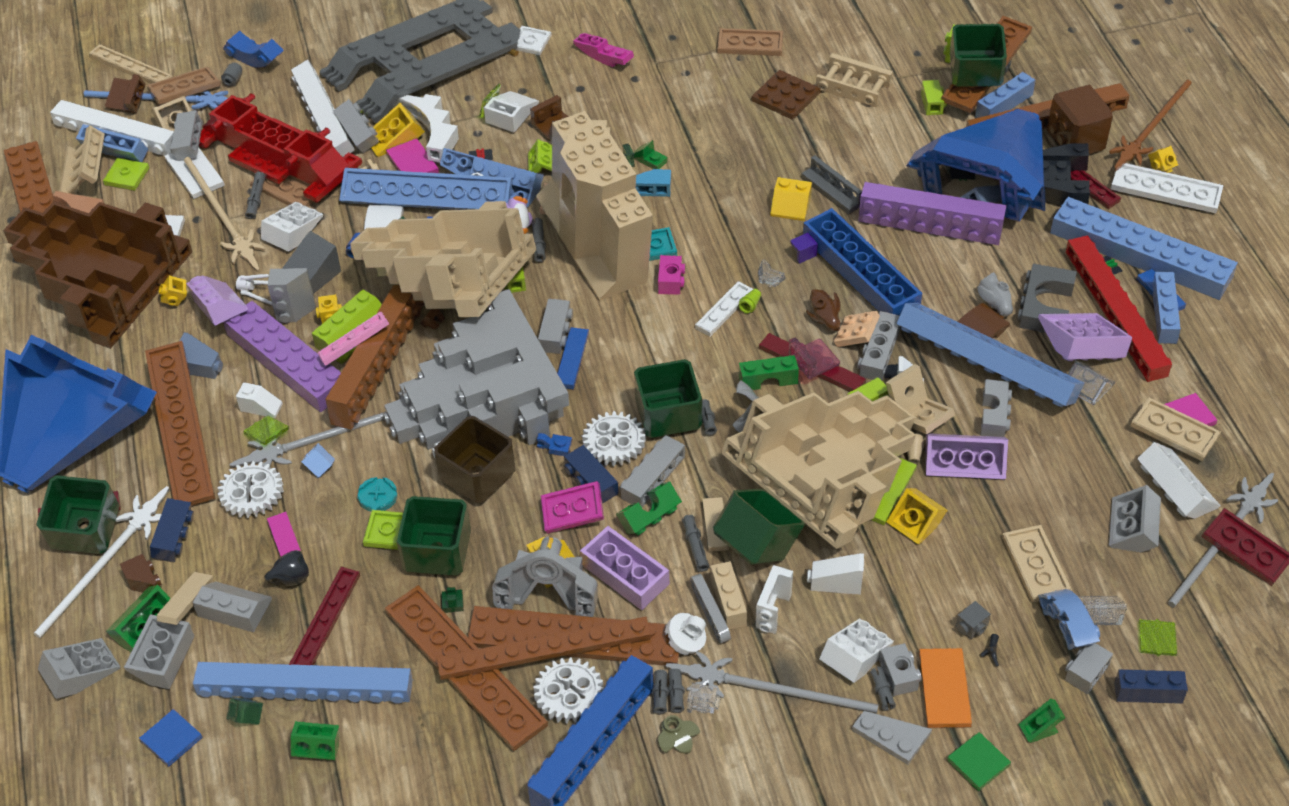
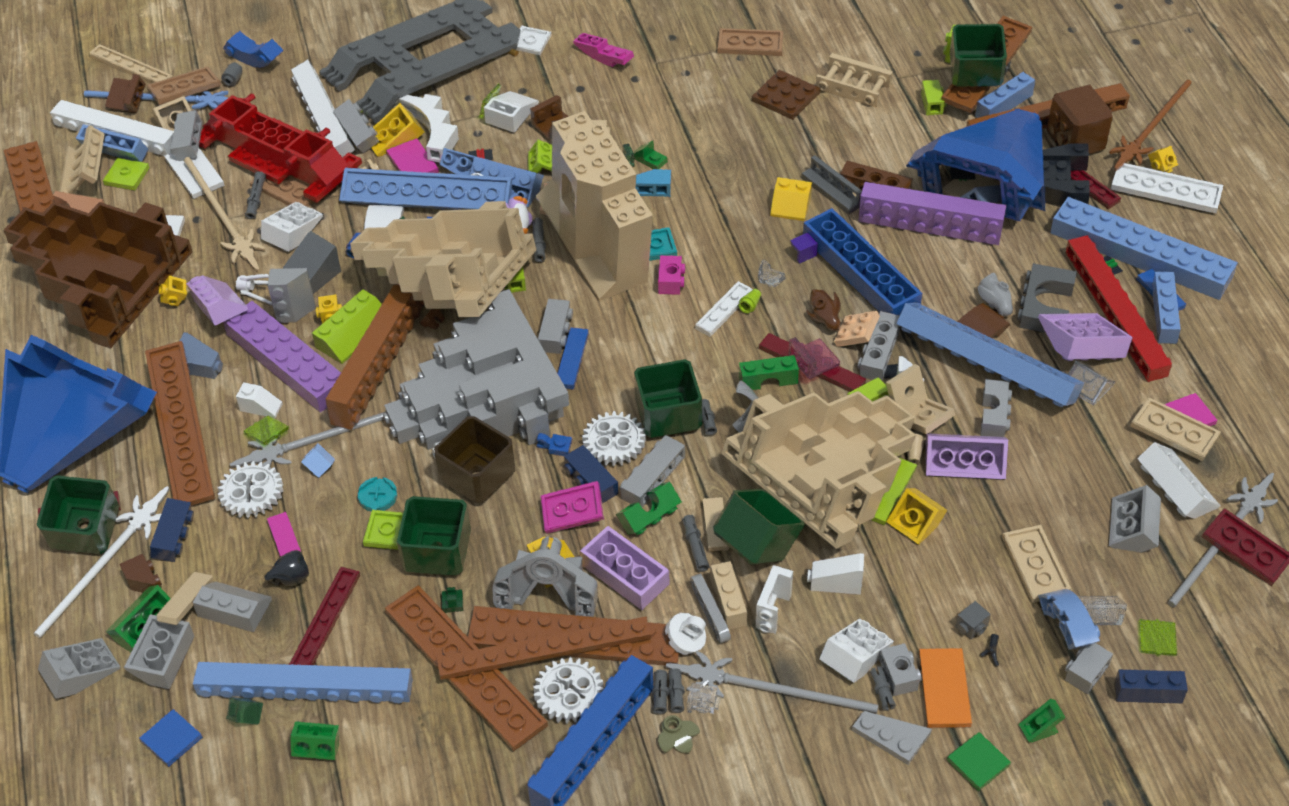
(353, 338): bright pink tile -> none
(859, 174): none -> reddish brown brick

